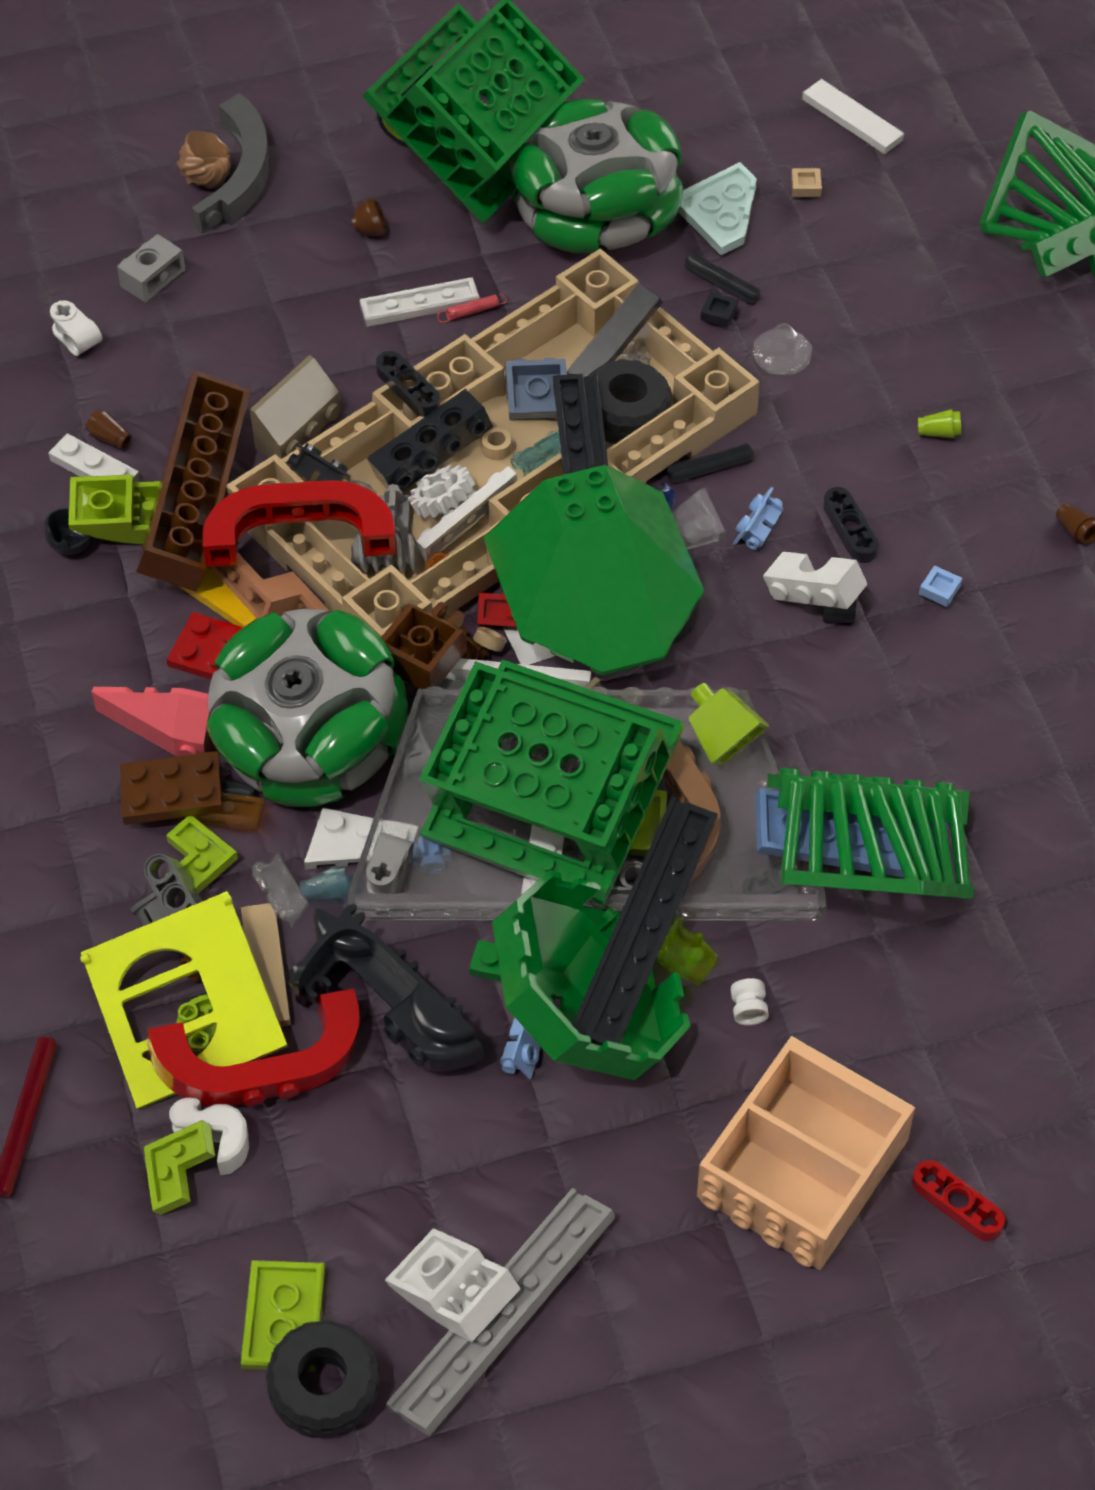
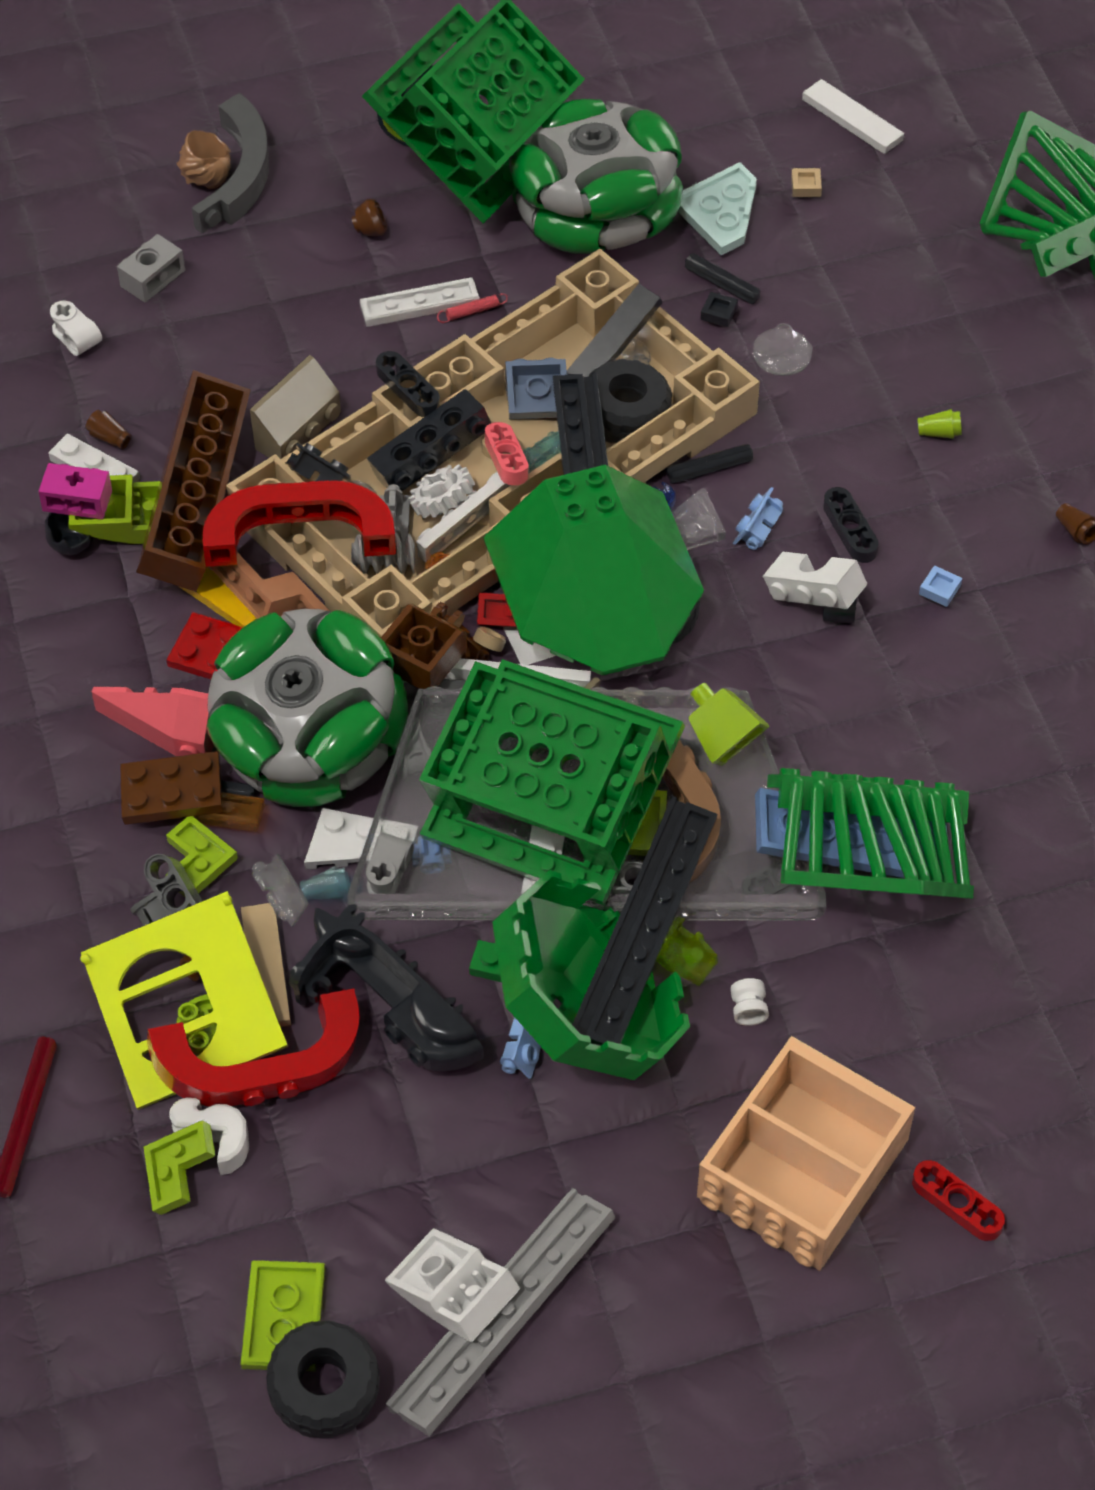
(75, 491): none -> dark pink brick
(505, 462): none -> coral beam

